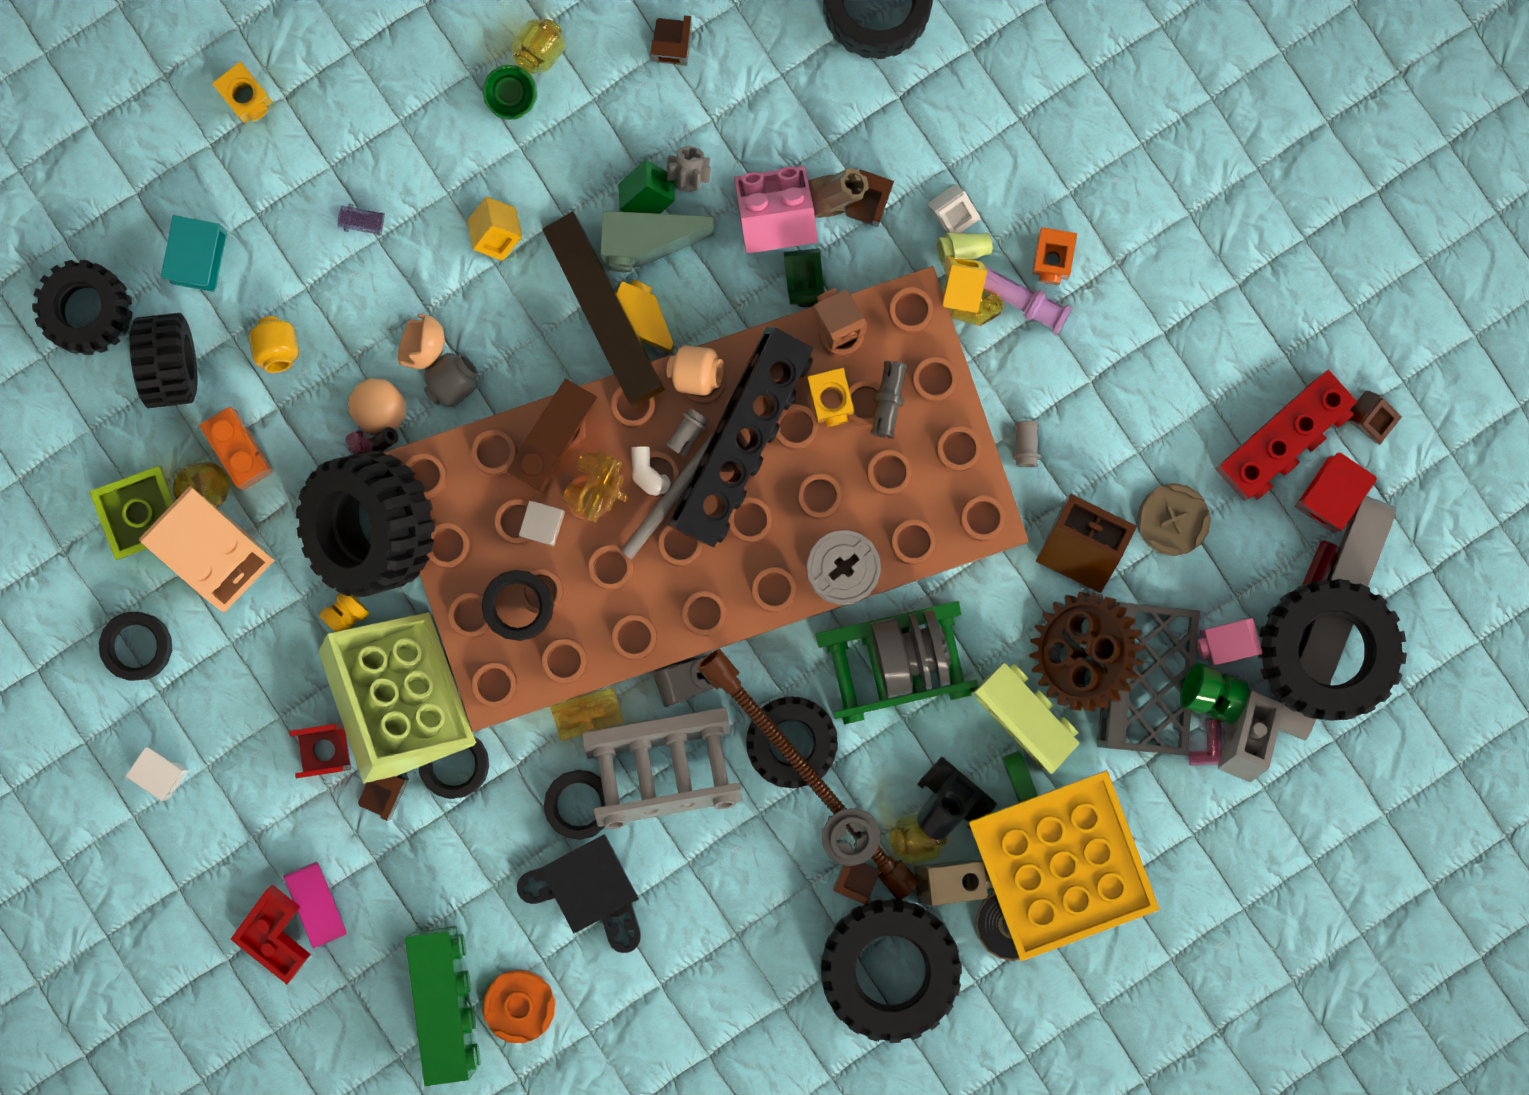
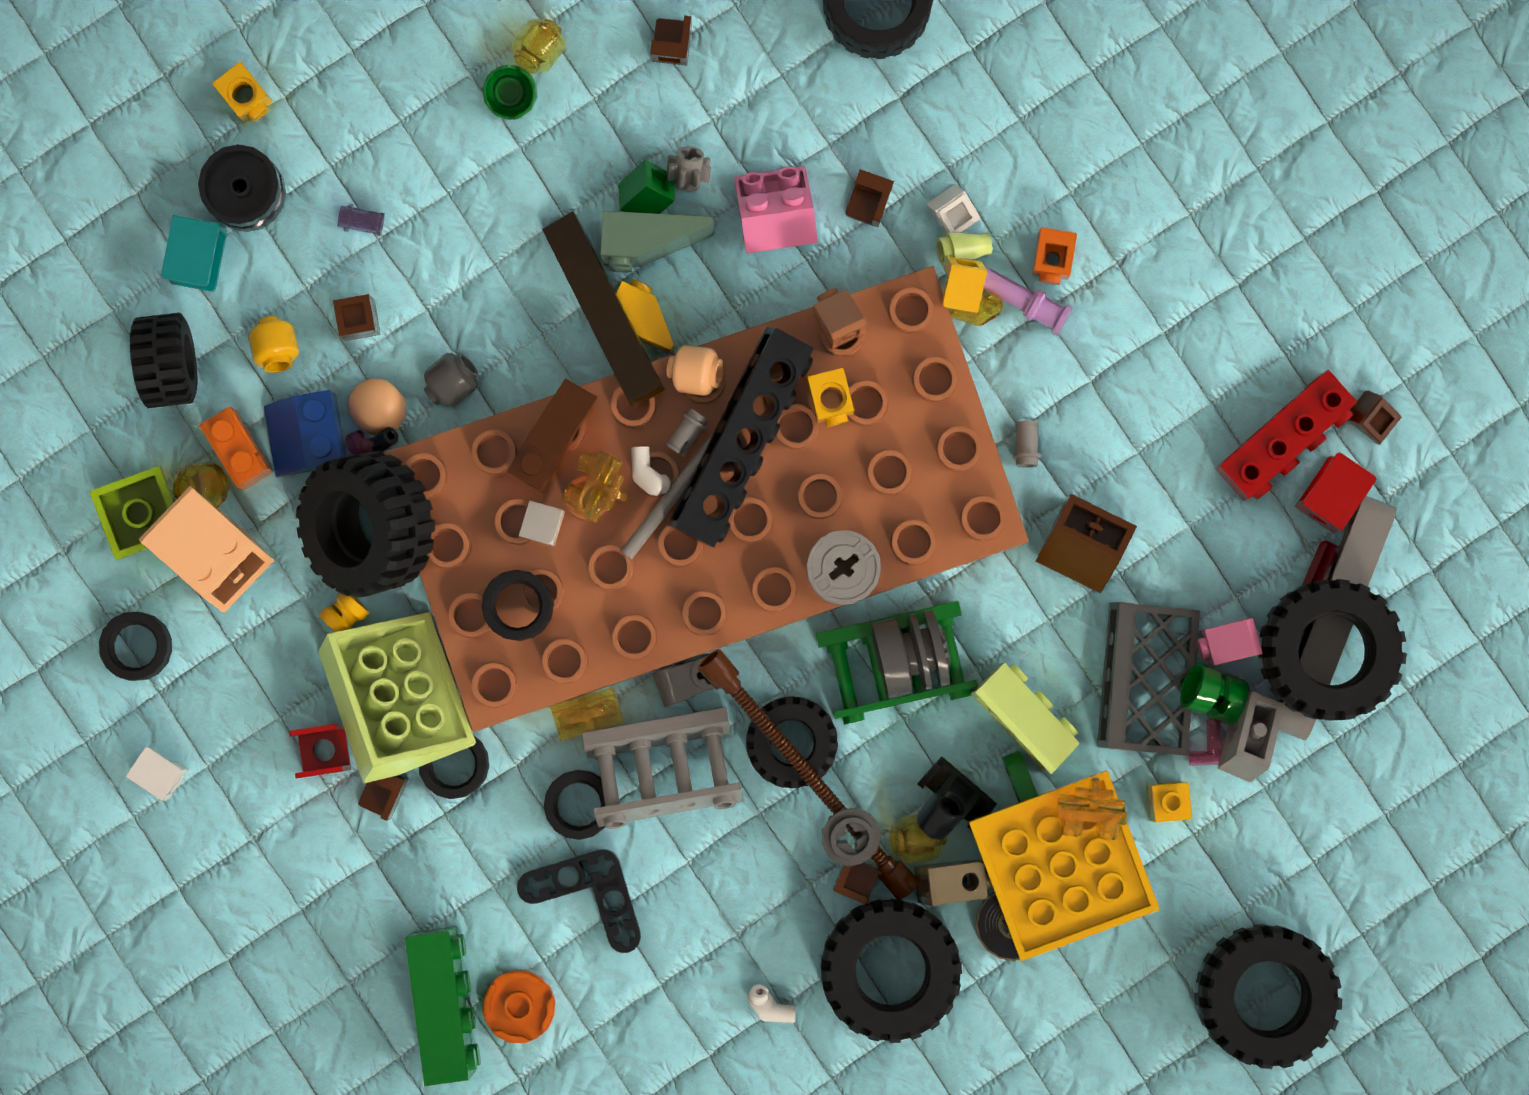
(61, 286): black tyre -> none
(242, 167): none -> black wheel
(264, 939): red plate -> none
(304, 432): none -> blue slope
(316, 904): dark pink slope -> none
(356, 317): none -> reddish brown panel
(421, 343): light nougat hair -> none
(494, 228): yellow panel -> none
(589, 883): black tile -> none
(767, 1008): none -> white arm
(804, 276): dark green bracket -> none
(836, 191): dark tan piece -> none
(888, 399): dark grey pin -> none
(1067, 676): reddish brown gear -> none
(1091, 806): none -> clear yellow hips
(1169, 801): none -> yellow brick
(1173, 519): dark tan tile -> none
(1314, 1014): none -> black tyre

